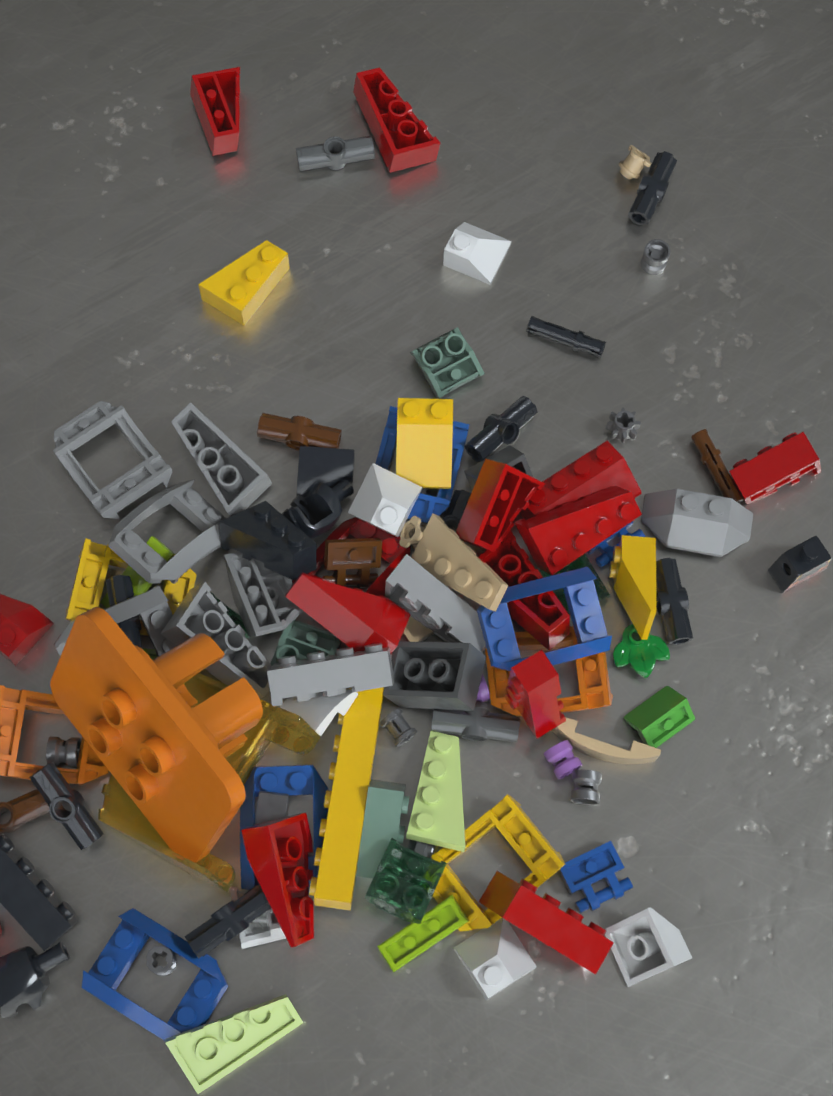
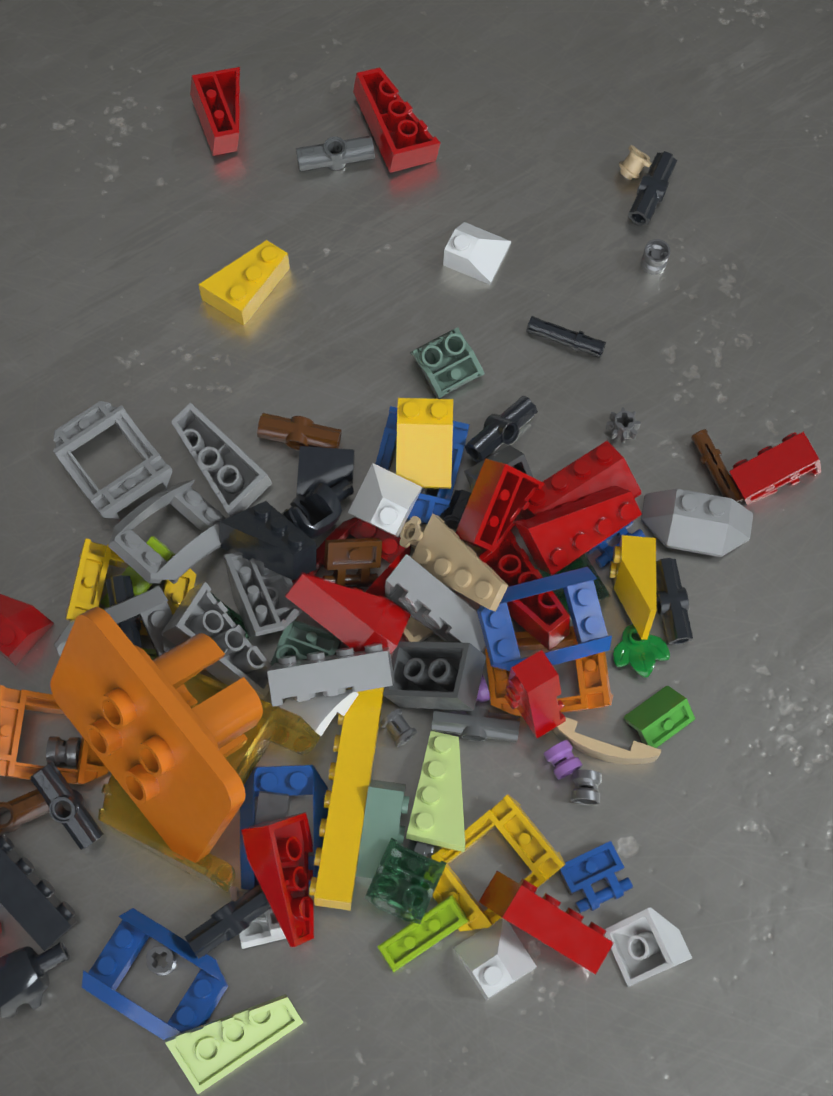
(804, 561): black torso -> none

